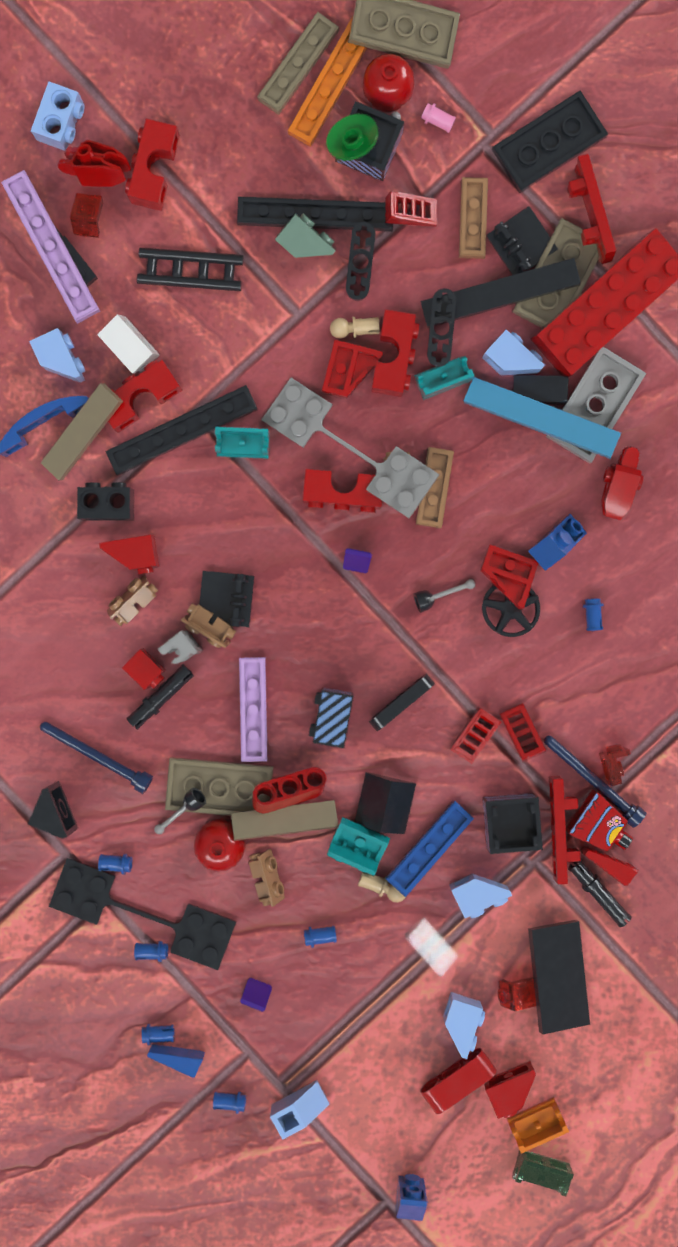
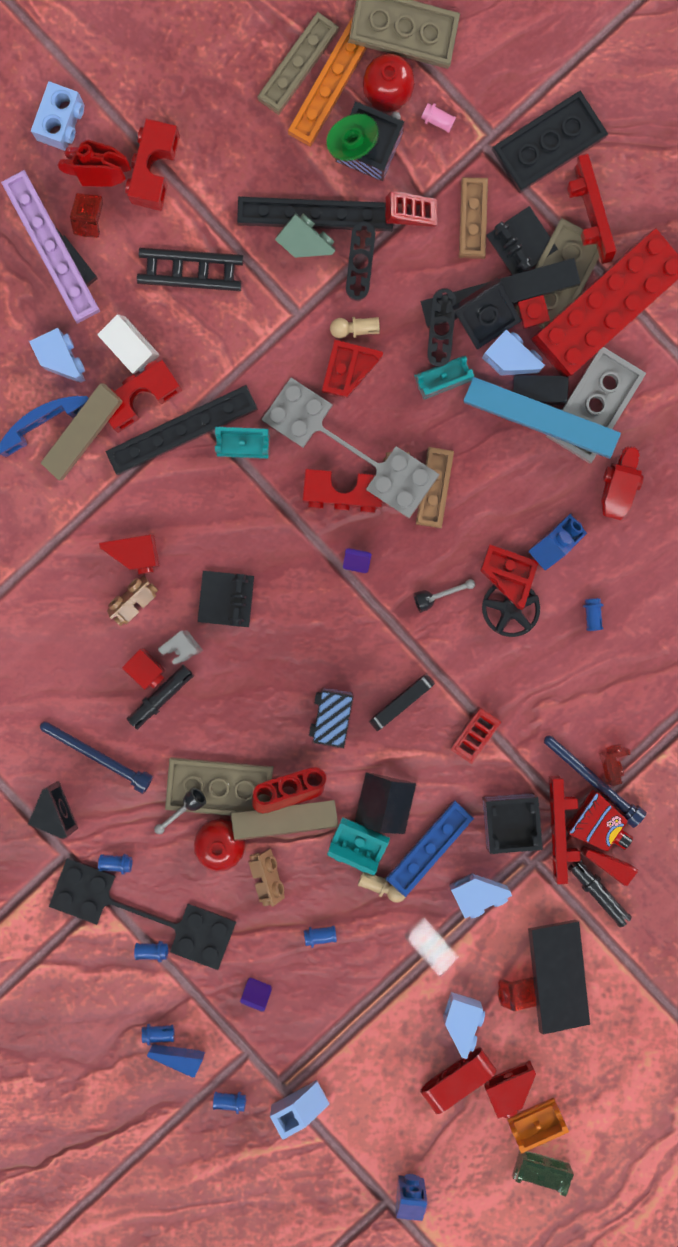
(105, 509): black brick -> none
(199, 622): medium nougat hinge -> none
(253, 709): lavender tile -> none
(399, 330): red arch -> none
(487, 313): none -> black tile
(525, 756): red slope -> none
(533, 312): none -> red plate

